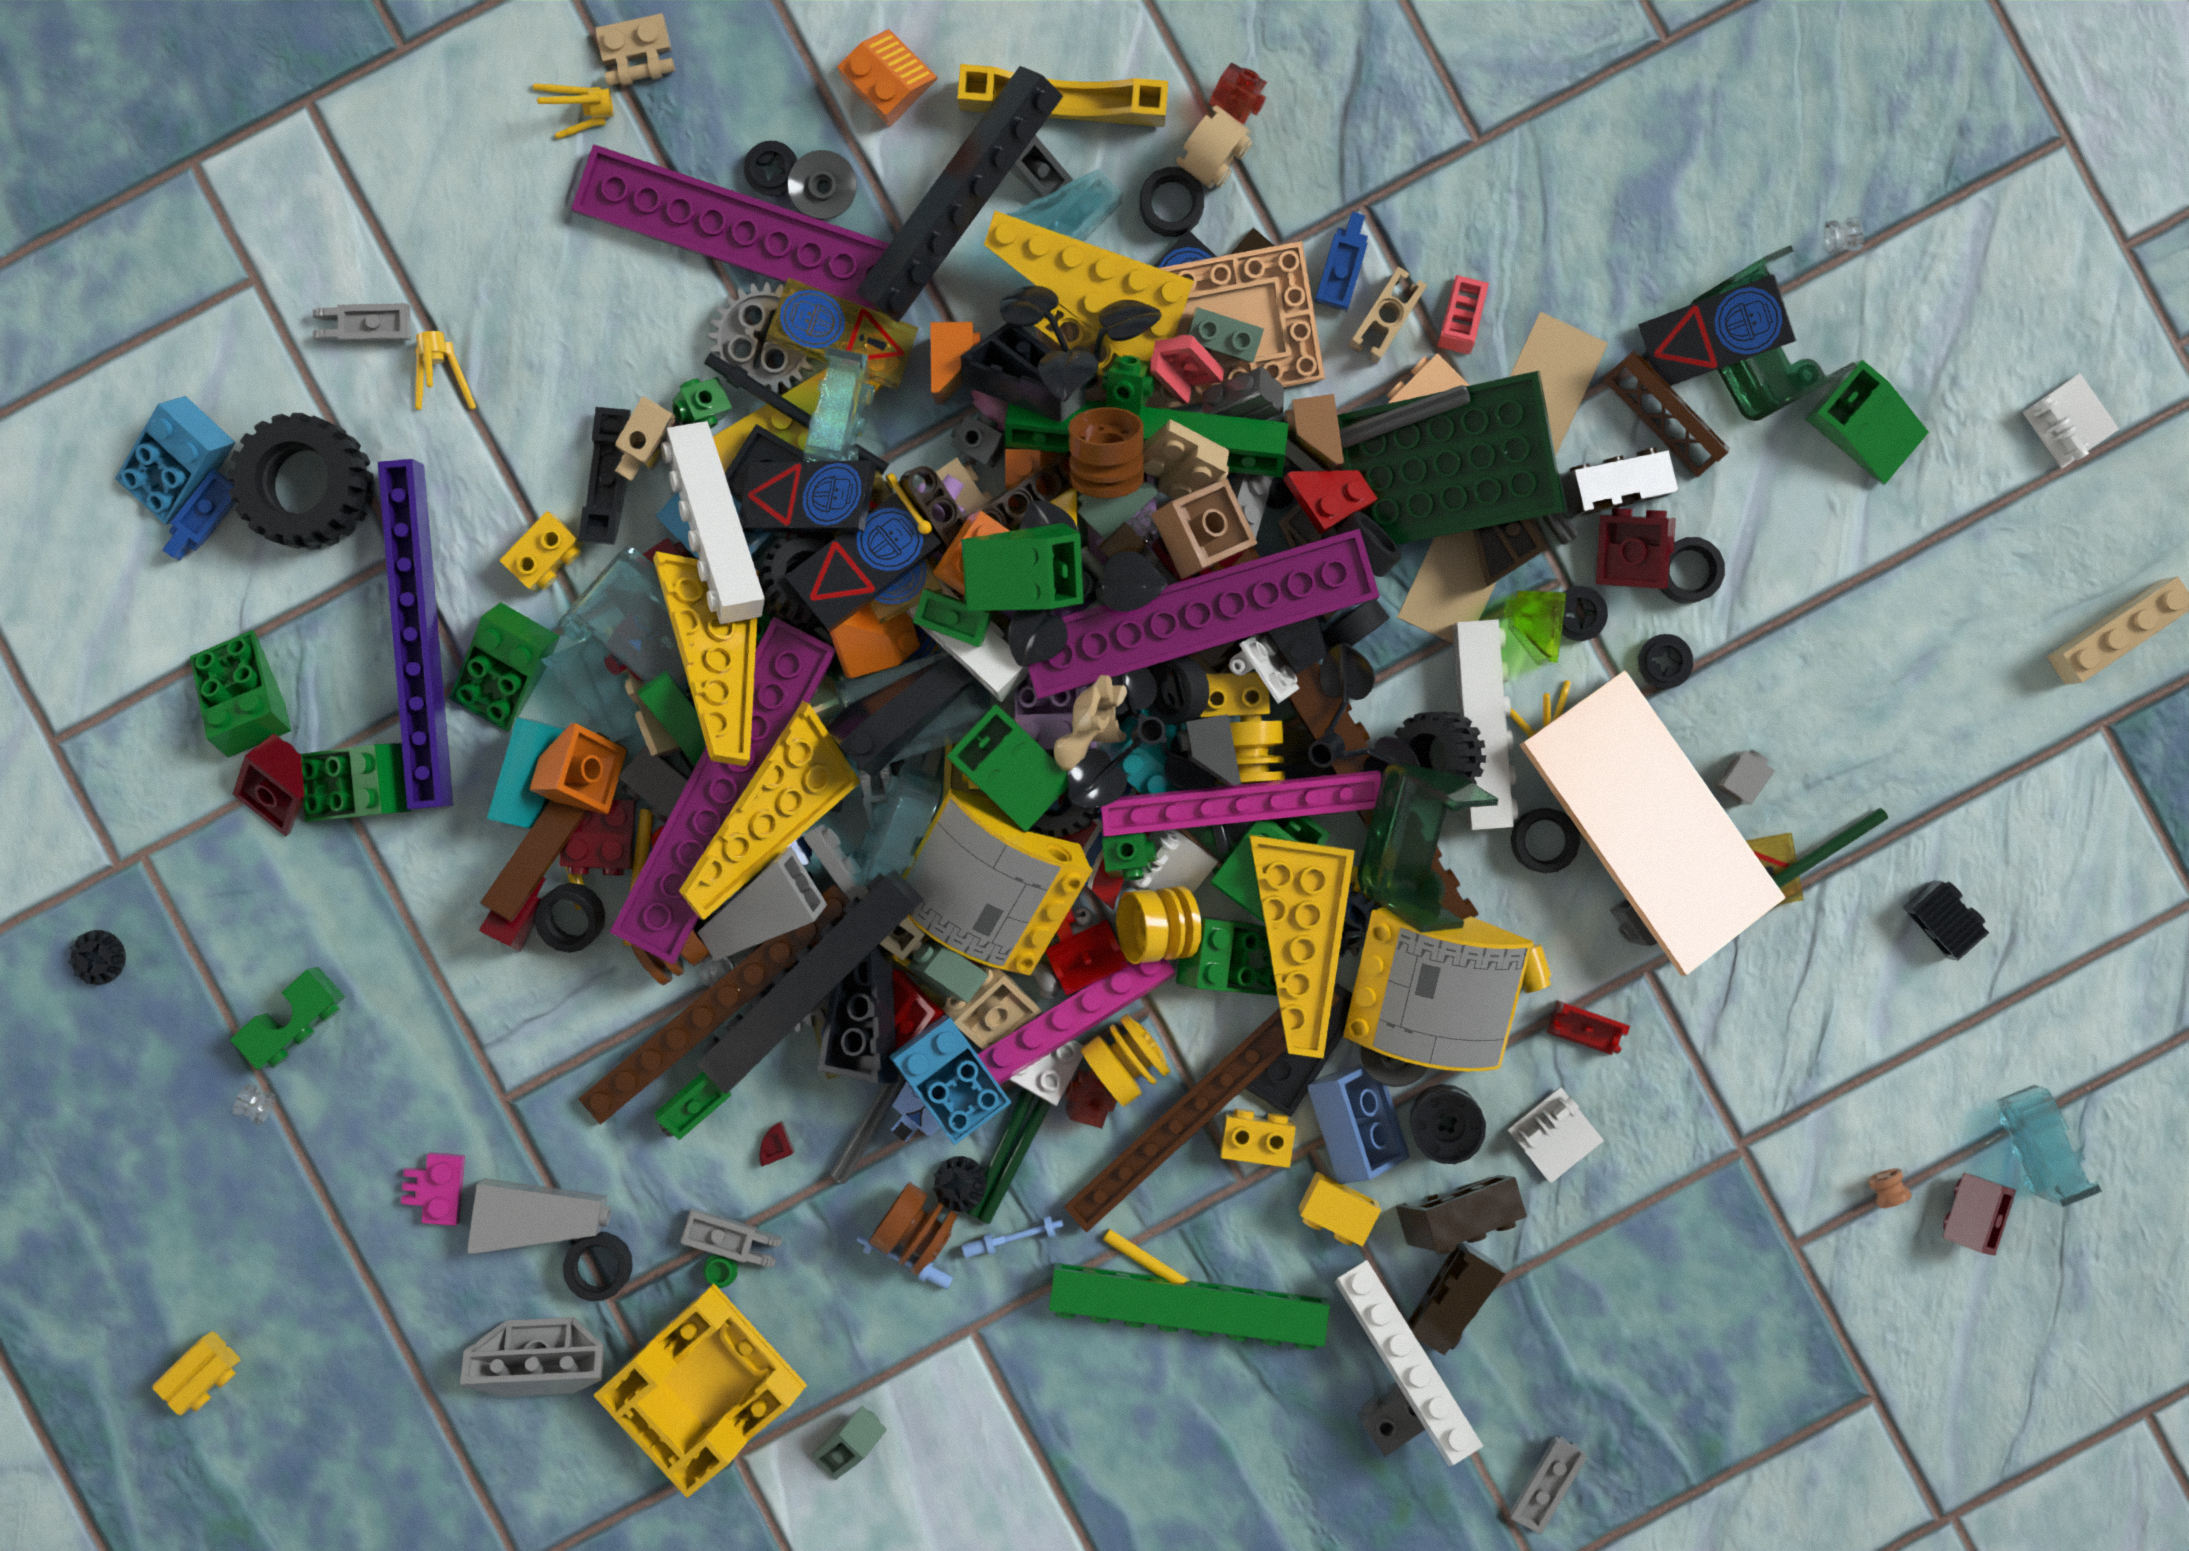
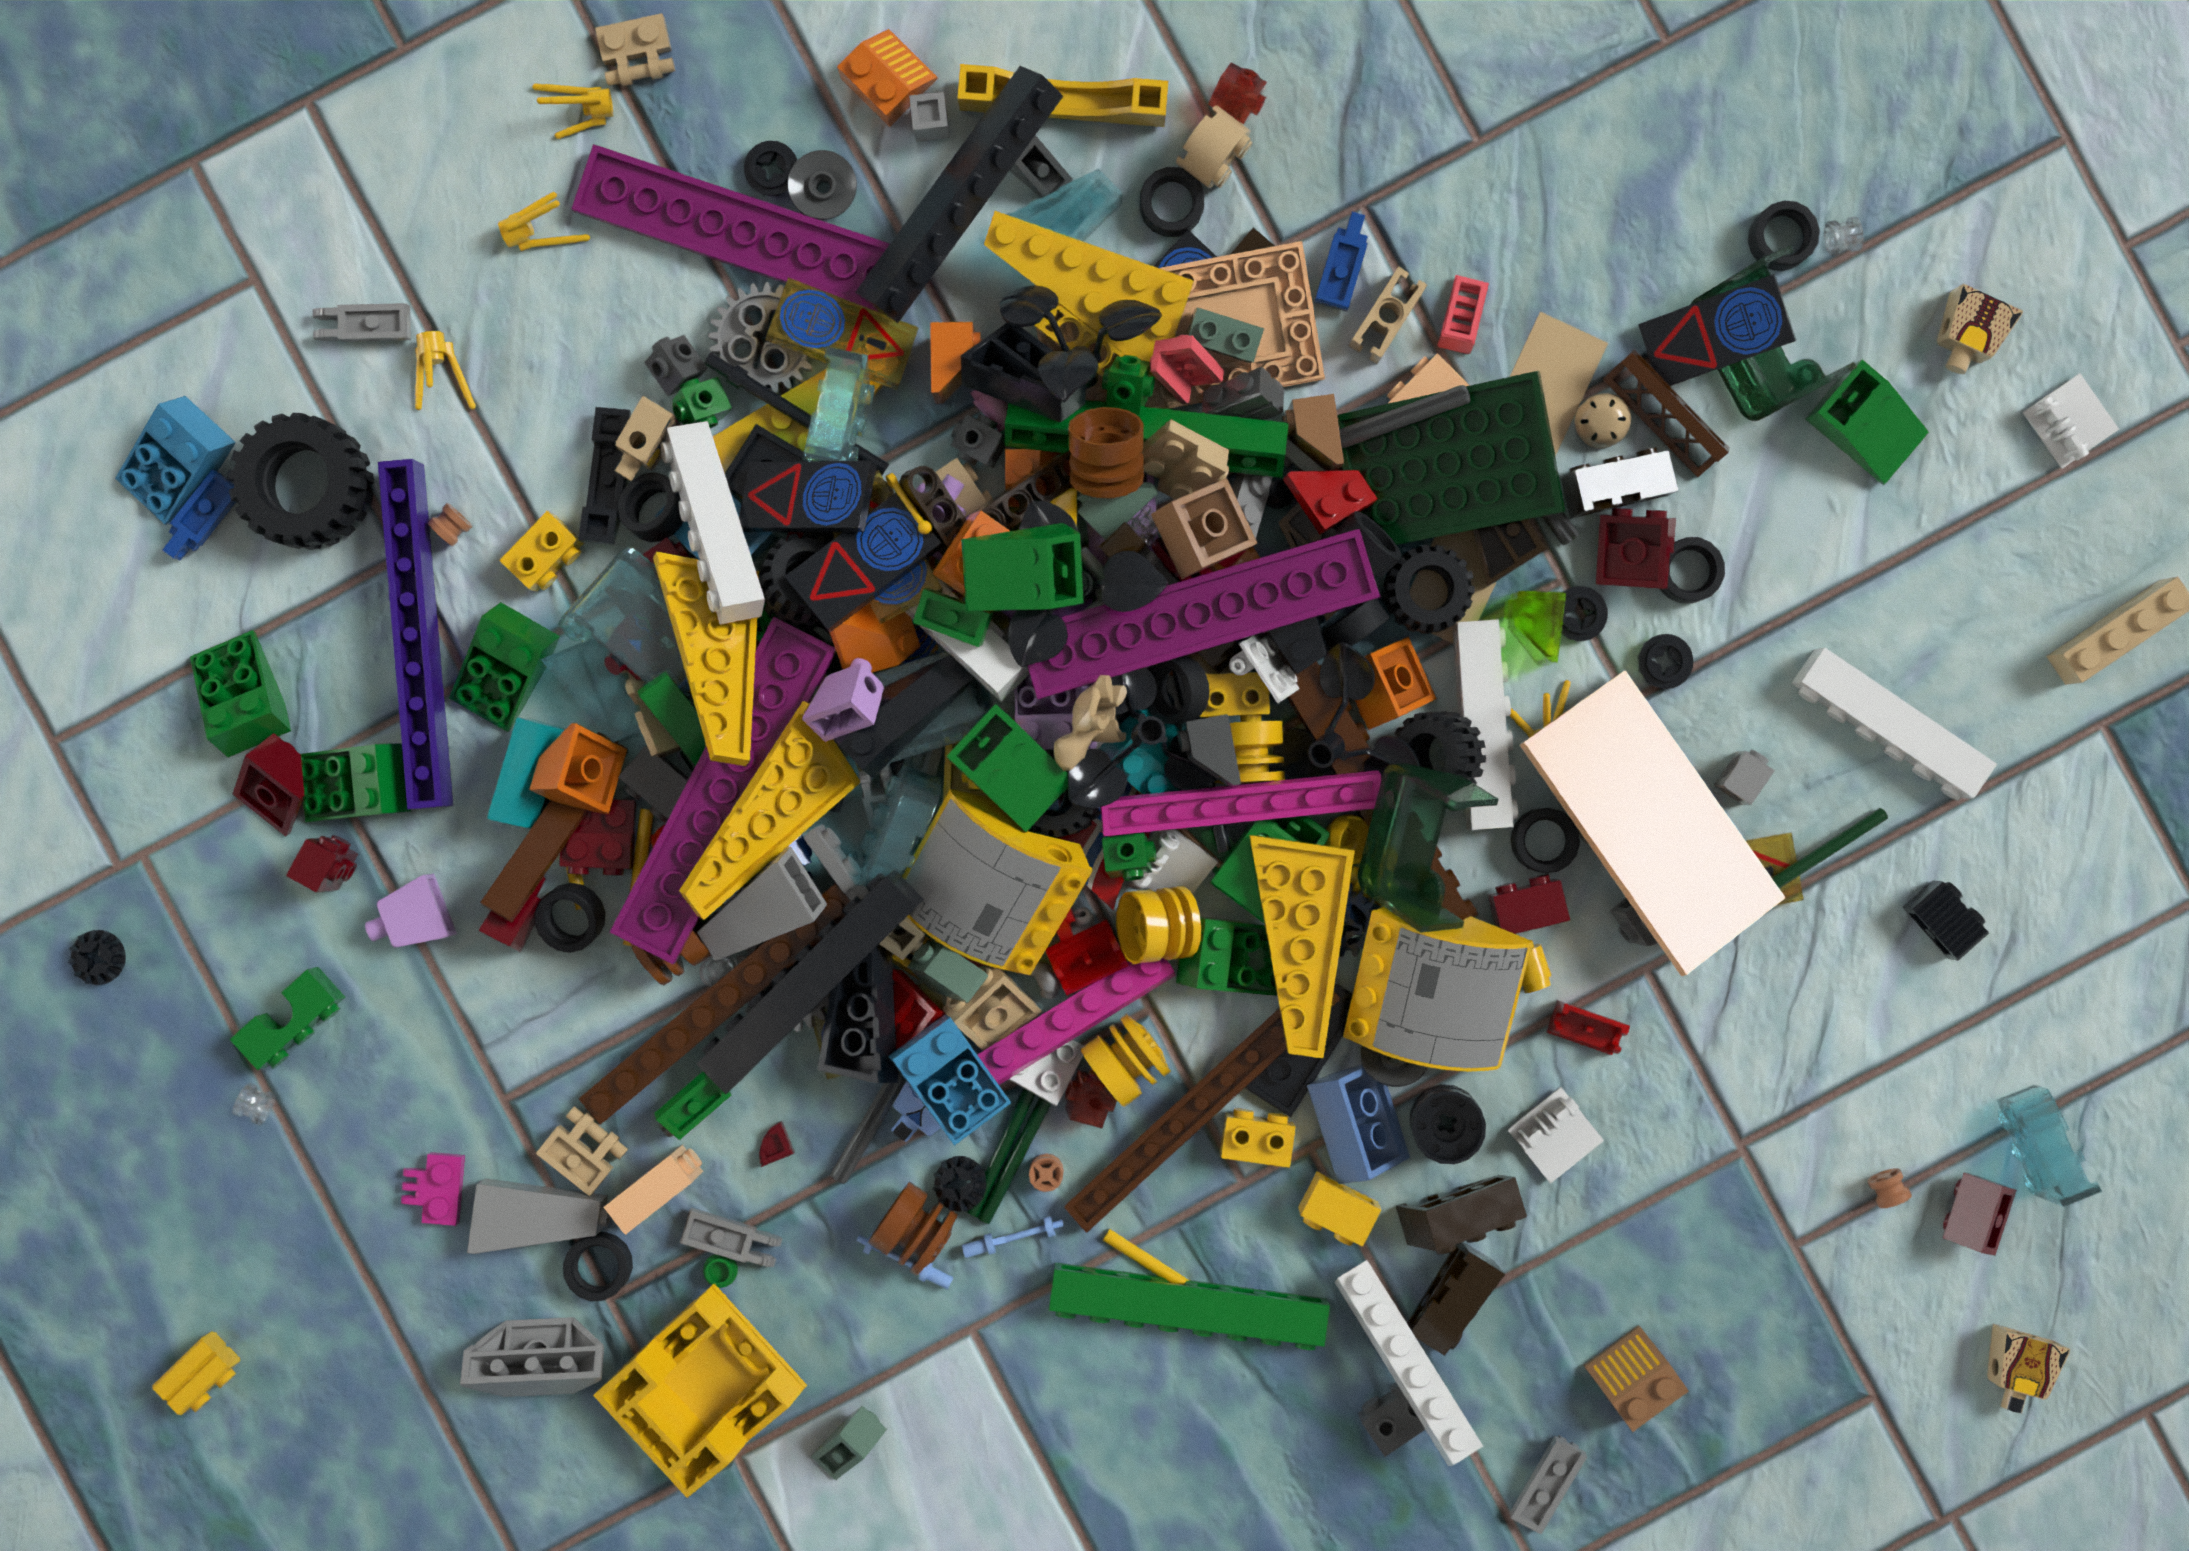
(323, 863): none -> dark red brick
(412, 914): none -> lavender torso
(449, 524): none -> nougat wheel
(518, 228): none -> yellow plant
(577, 1160): none -> tan plate
(633, 498): none -> black tyre
(654, 1188): none -> light nougat brick
(674, 363): none -> dark grey brick
(845, 701): none -> lavender torso
(929, 116): none -> light grey brick
(1046, 1181): none -> nougat wheel
(1348, 832): none -> yellow hair
(1398, 684): none -> orange slope
(1457, 581): none -> black tyre
(1529, 905): none -> dark red brick
(1602, 420): none -> tan helmet
(1636, 1378): none -> medium nougat slope
(1802, 216): none -> black tyre
(1894, 724): none -> white brick
(1974, 326): none -> tan torso
(2023, 1365): none -> torso

